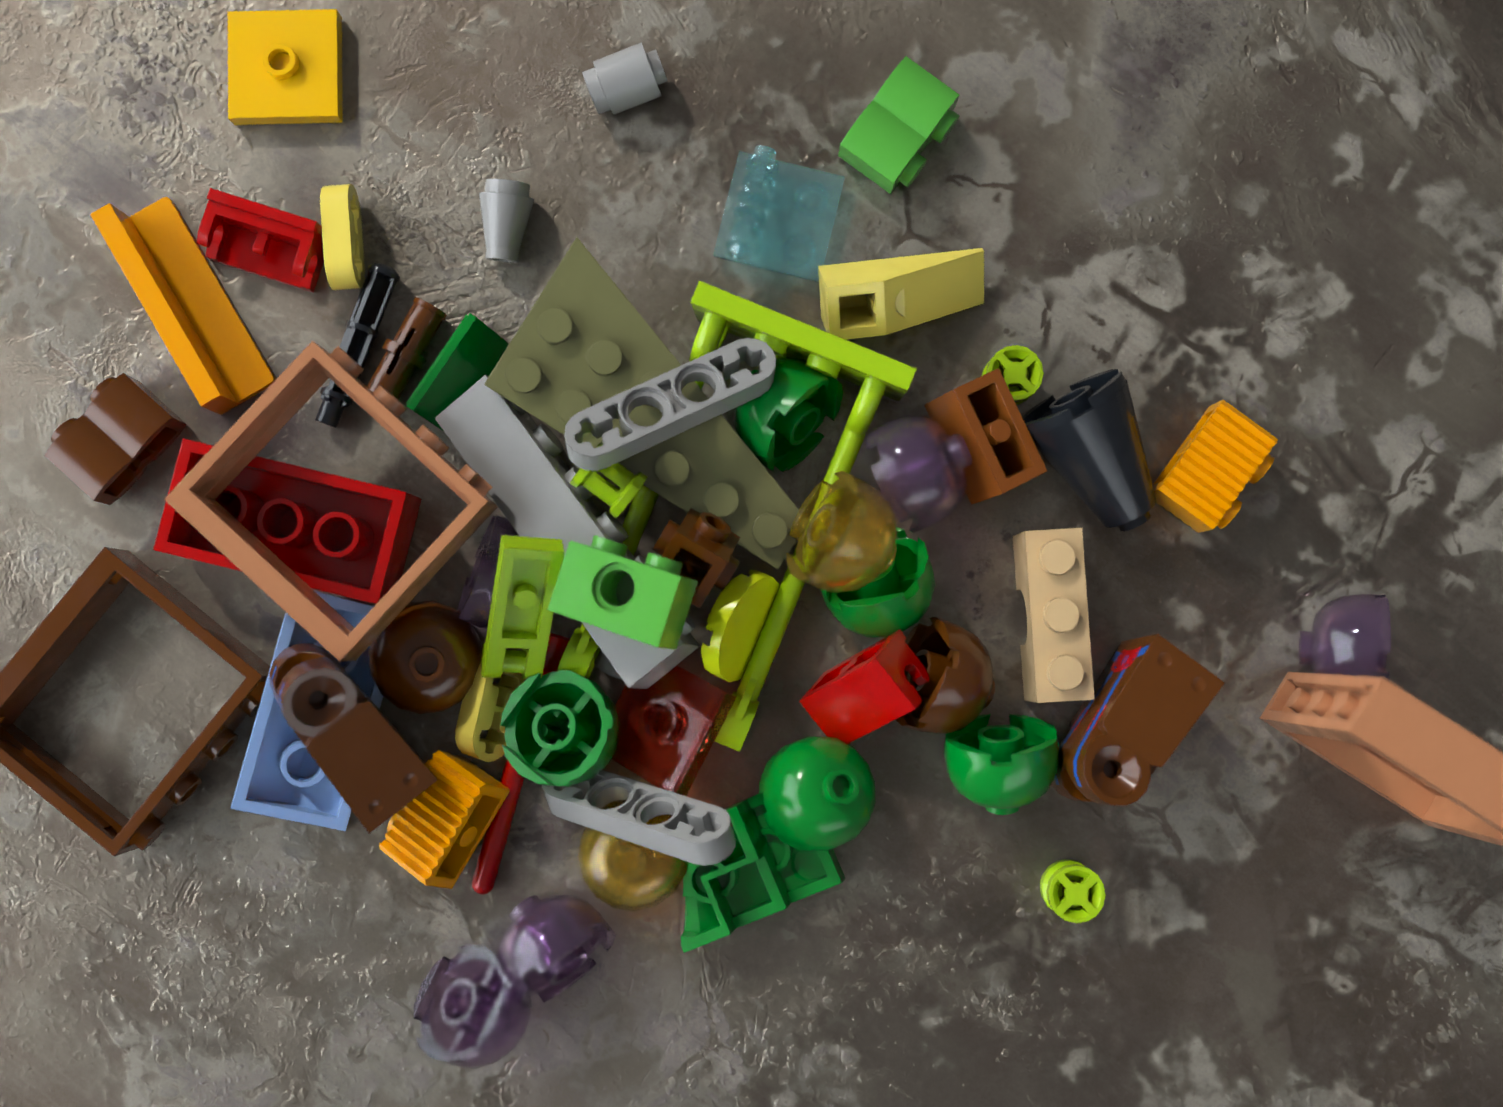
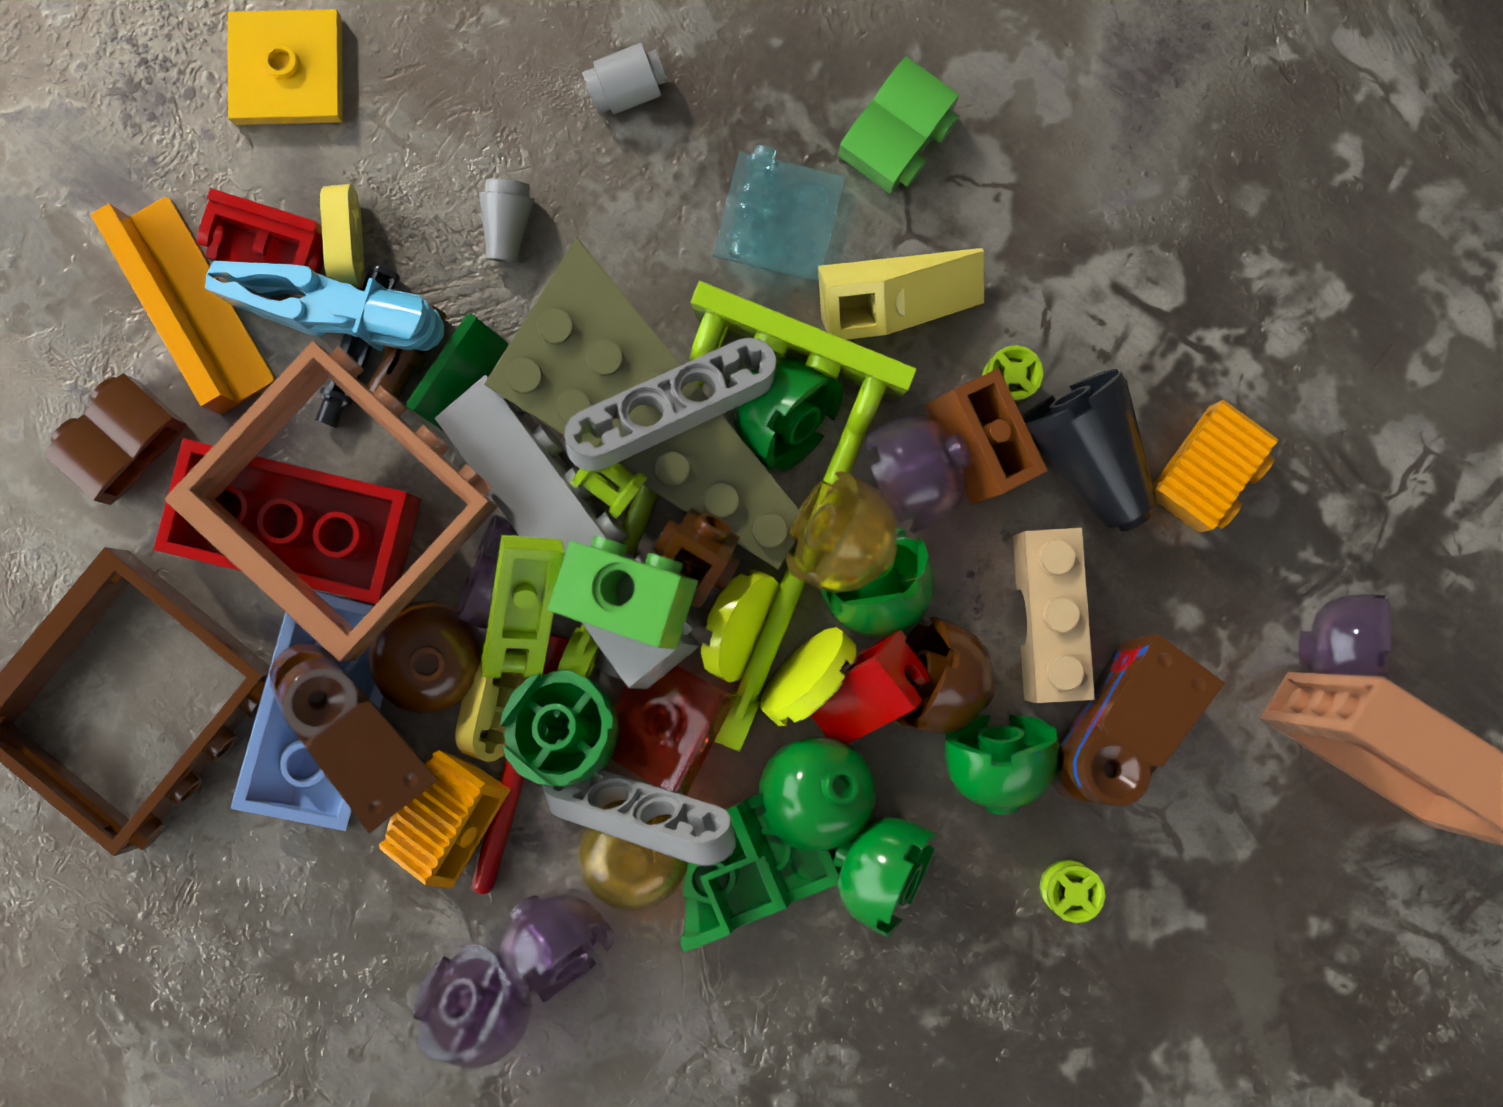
(374, 315): none -> medium azure arm
(808, 677): none -> neon yellow tile
(883, 871): none -> green cylinder

